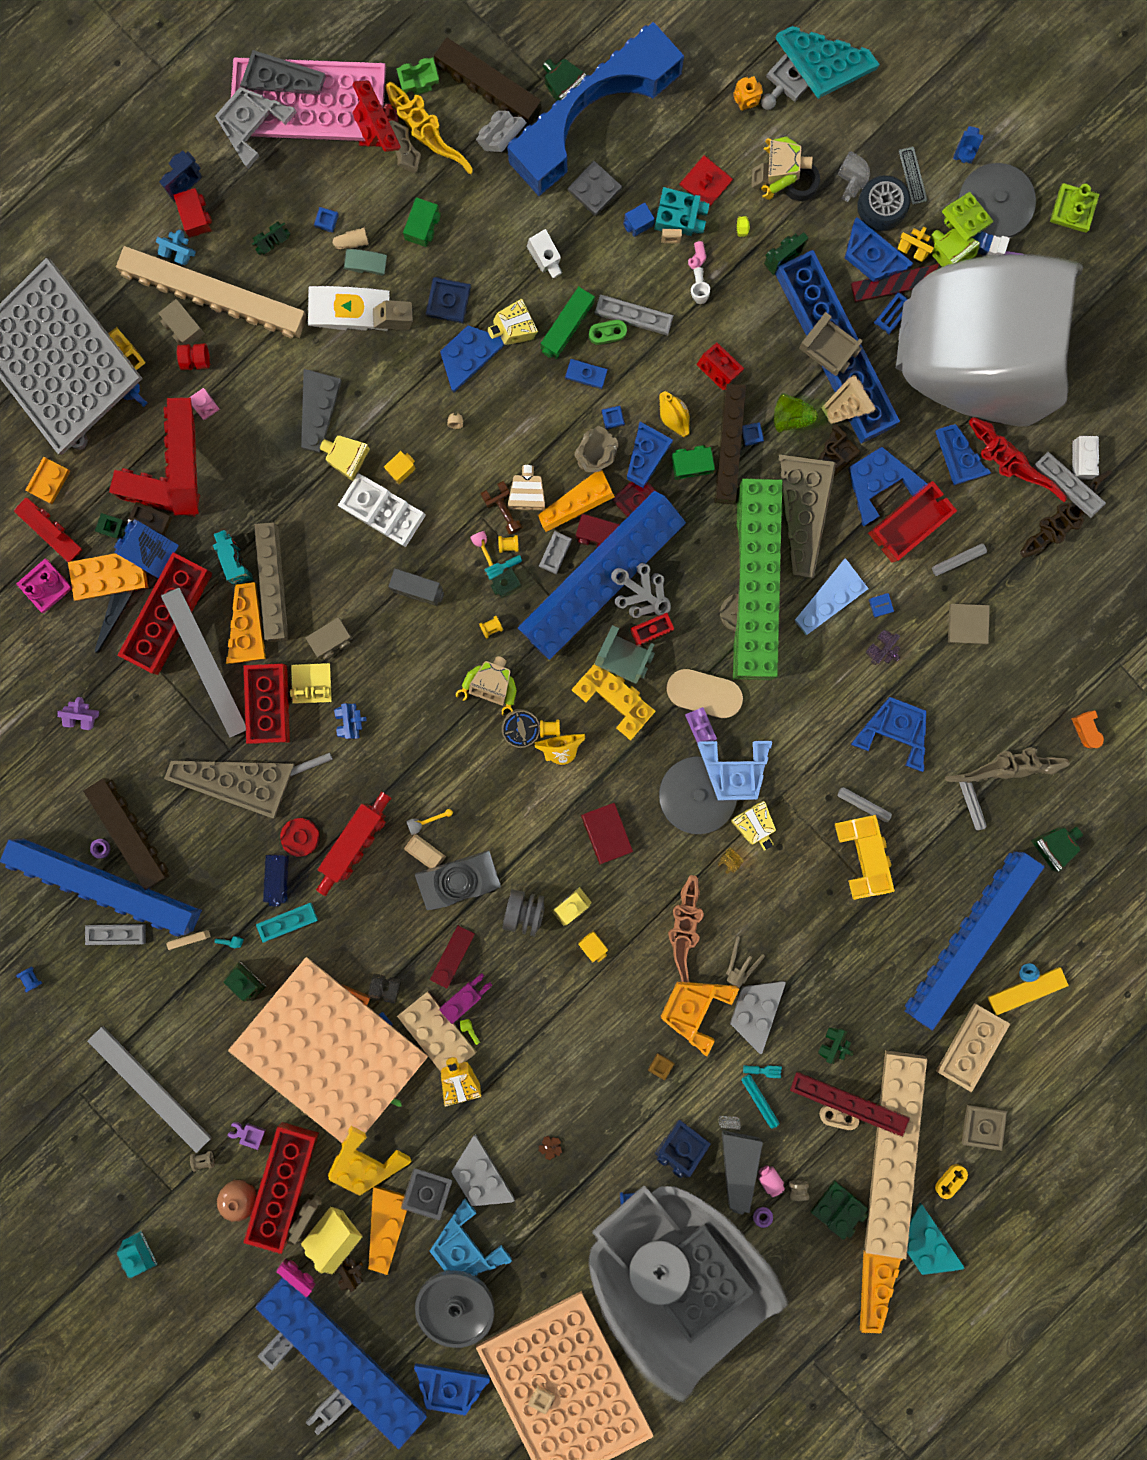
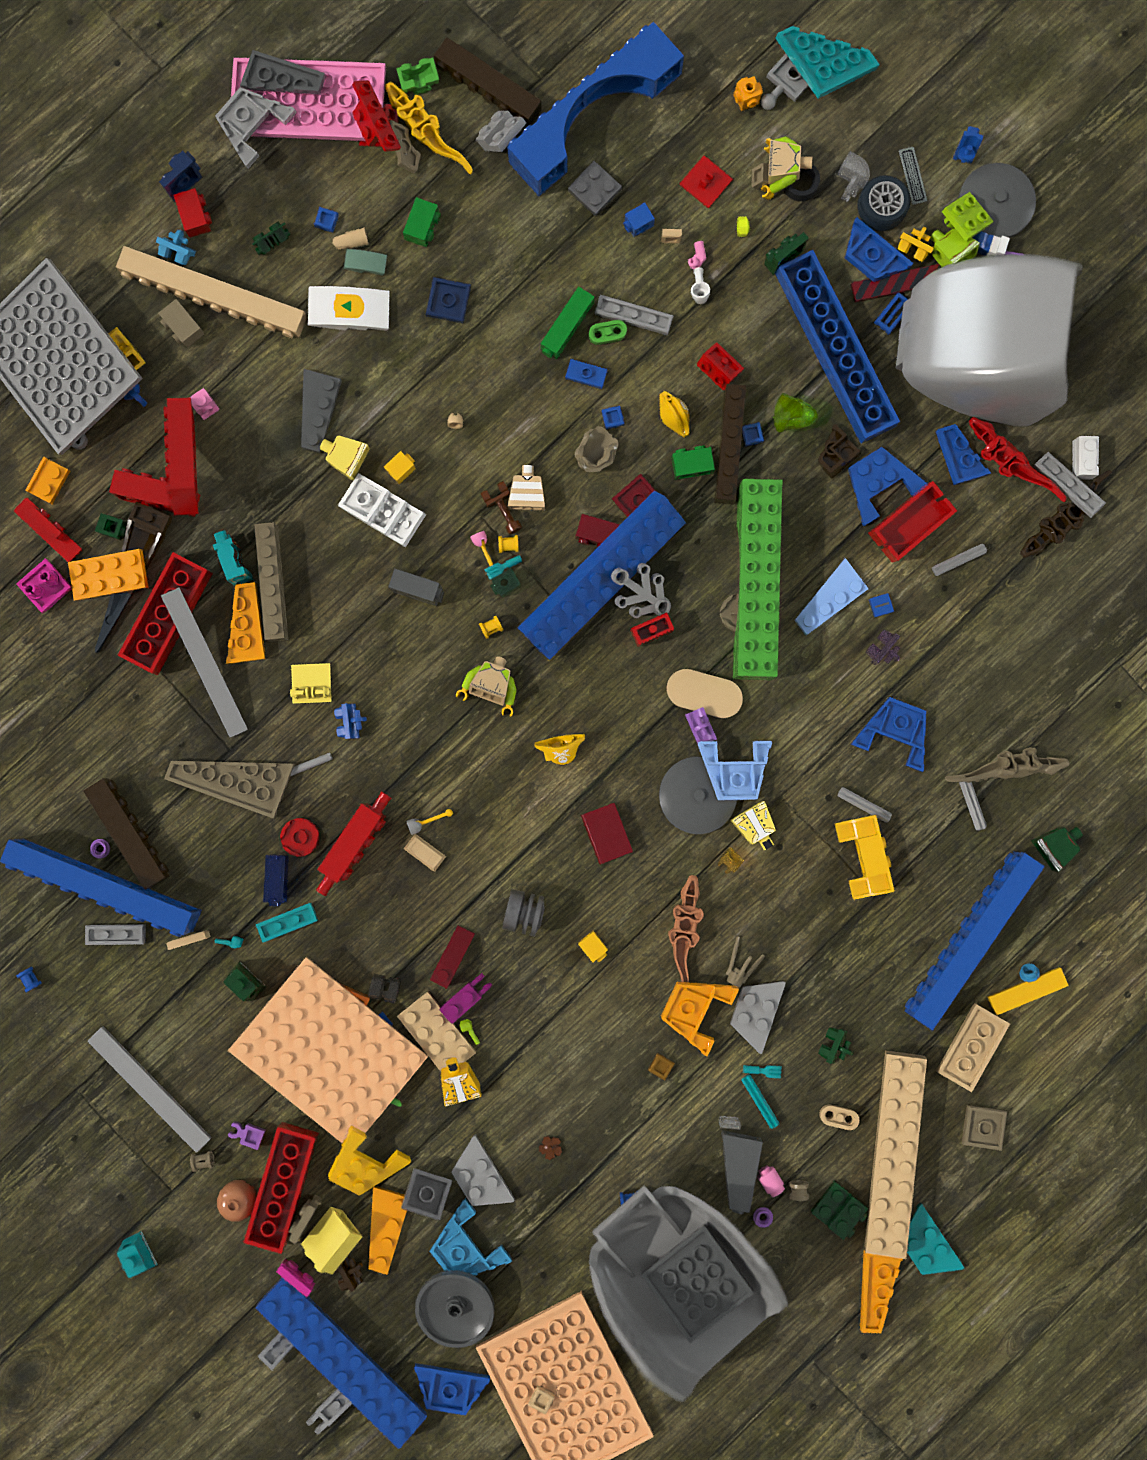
(78, 711): medium lavender hips -> none
(145, 548): blue panel -> none
(195, 356): red wheel -> none
(266, 704): red brick -> none
(329, 638): dark tan brick -> none
(396, 315): dark tan torso -> none
(458, 880): dark grey slope -> none
(468, 354): blue wing -> none
(513, 324): light yellow torso -> none
(520, 728): tile -> none
(540, 246): white torso -> none
(549, 728): yellow bush -> none
(555, 552): light grey plate -> none
(562, 77): dark green torso -> none
(571, 907): light yellow torso -> none
(577, 501): light orange wing -> none
(618, 695): yellow bracket -> none
(624, 657): sand green panel -> none
(646, 1282): light grey piece -> none
(647, 454): blue wing -> none
(679, 211): teal hips -> none
(682, 1150): dark blue plate -> none
(806, 501): dark tan wing -> none
(830, 345): dark tan panel -> none
(848, 402): tan wing -> none
(850, 1104): dark red tile -> none
(947, 1177): yellow beam -> none
(968, 624): dark tan tile -> none
(1075, 207): lime plate -> none
(1087, 729): orange leg -> none

